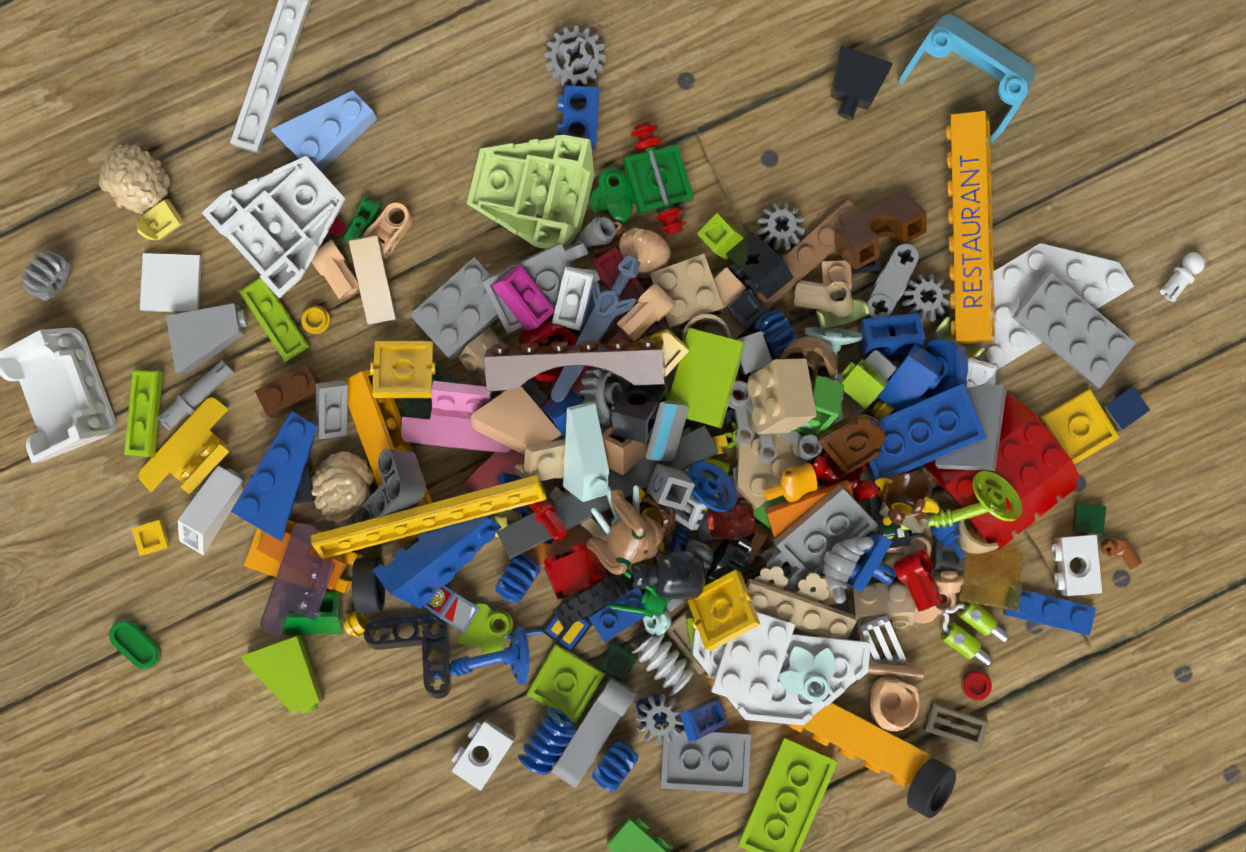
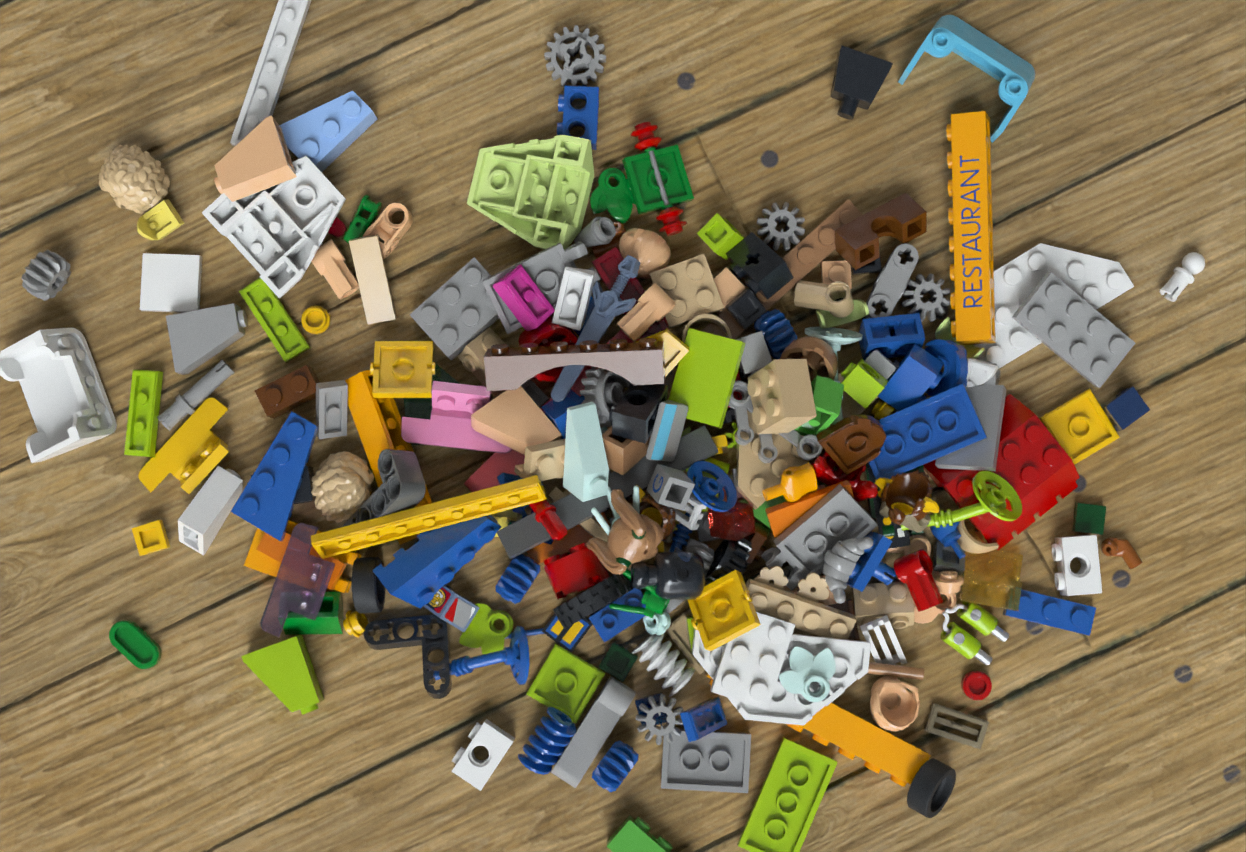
(255, 162): none -> light nougat slope

